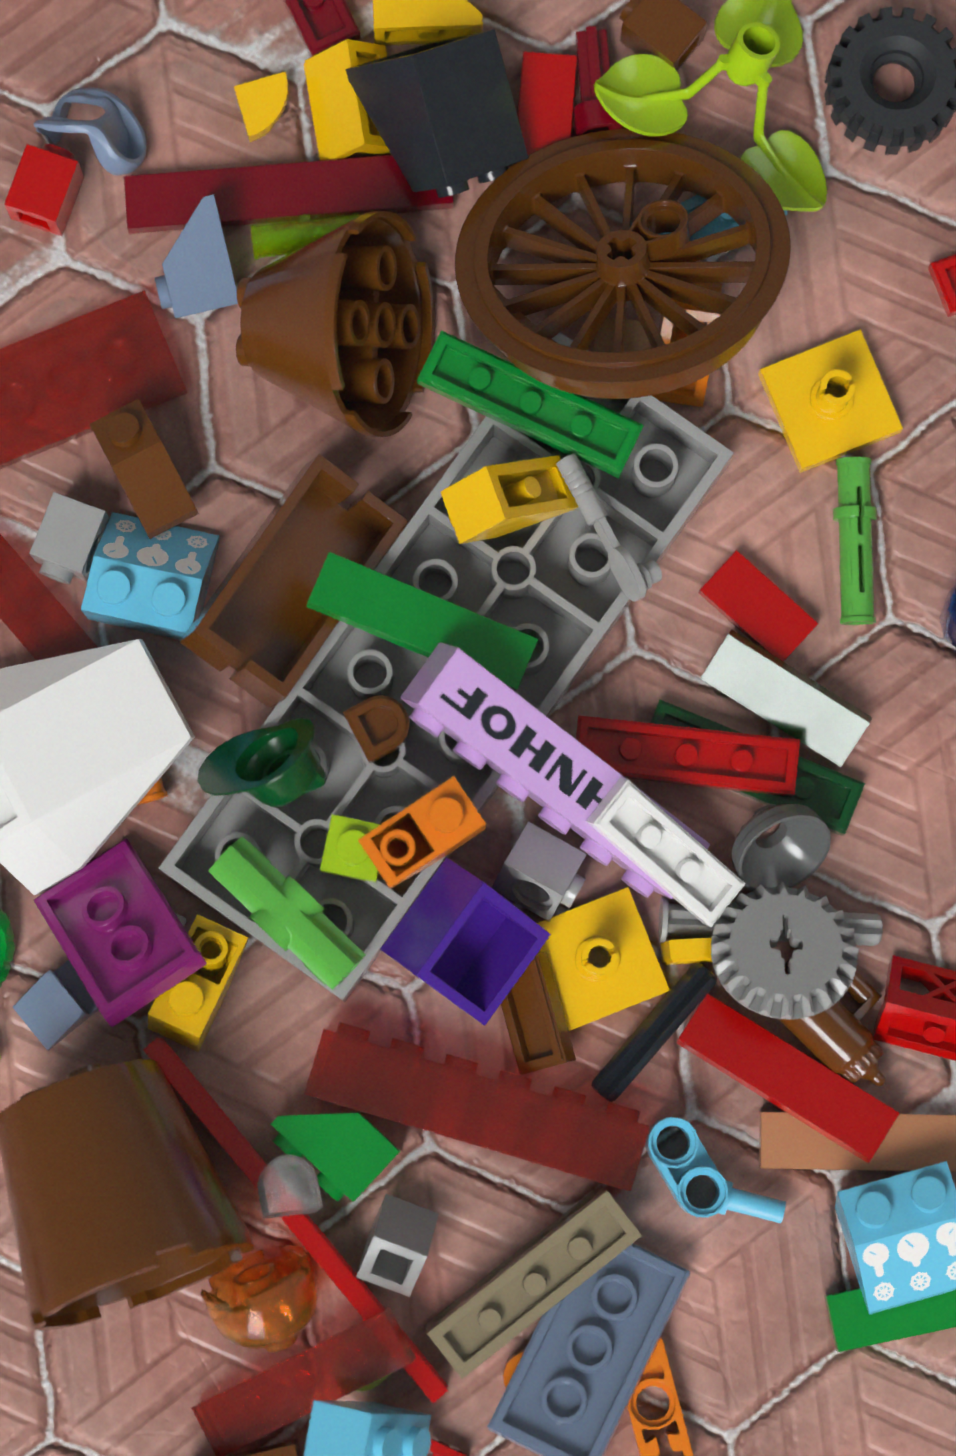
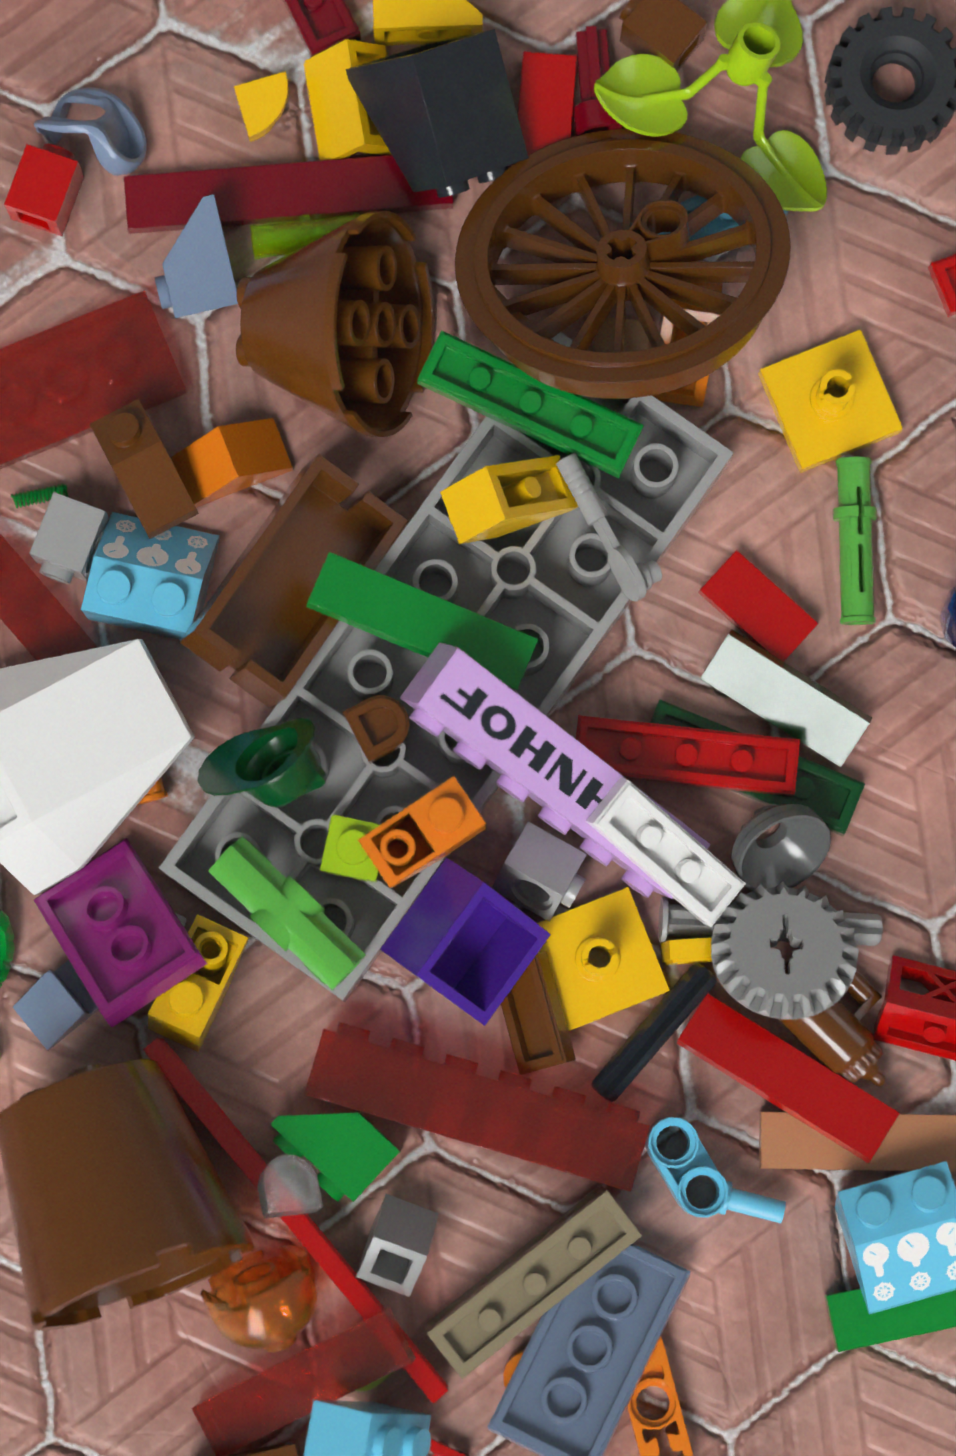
(36, 494): none -> green leg
(231, 460): none -> orange slope

